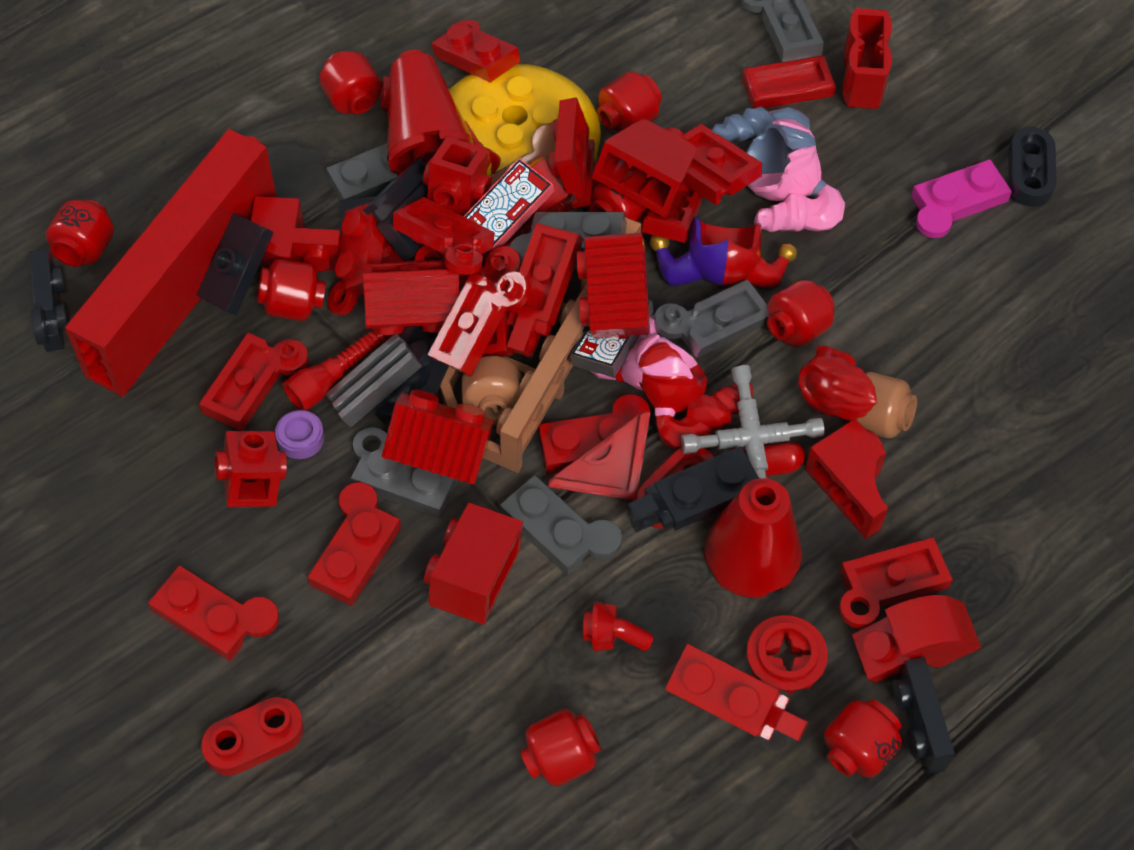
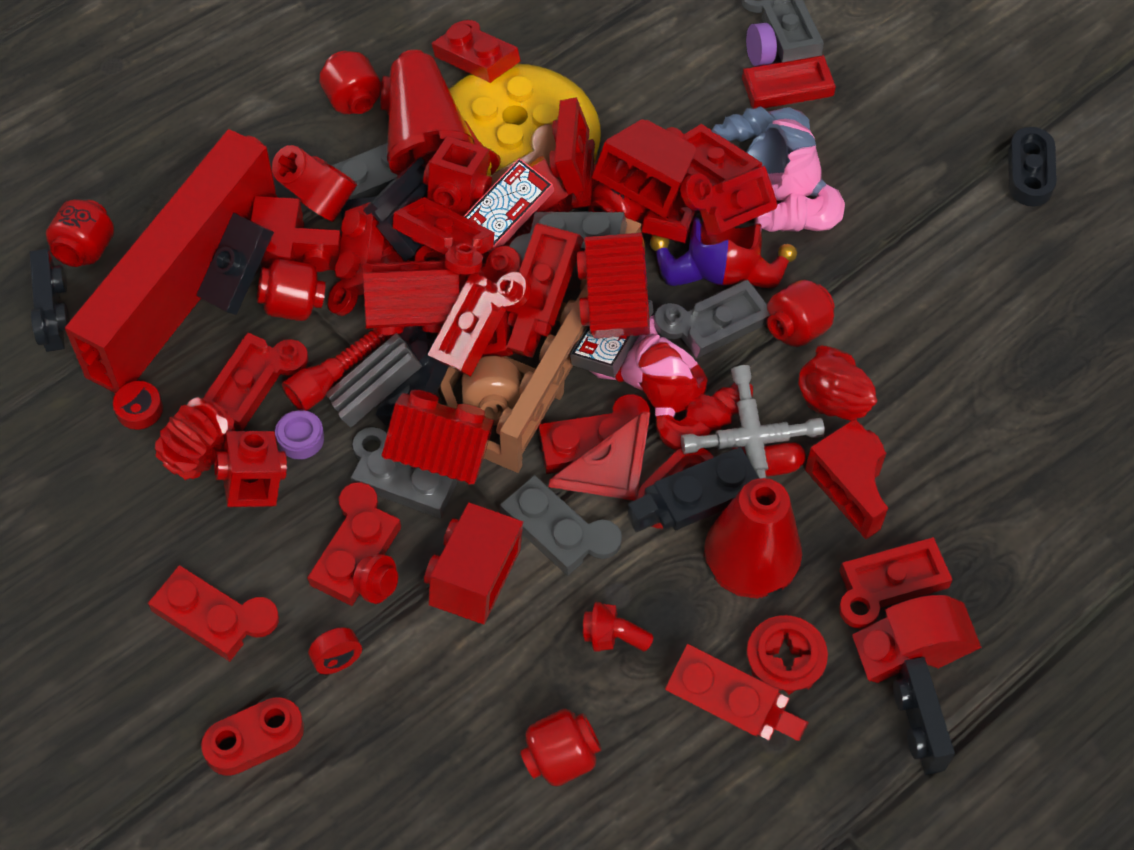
(137, 405): none -> red tile
(193, 437): none -> red gear
(313, 181): none -> red piece
(335, 650): none -> red tile
(375, 578): none -> red plate
(628, 101): red head -> none
(731, 200): none -> red hinge
(761, 44): none -> medium lavender tile
(863, 738): red head -> none
(867, 58): red brick -> none
(893, 409): nougat head -> none
(957, 197): dark pink hinge -> none

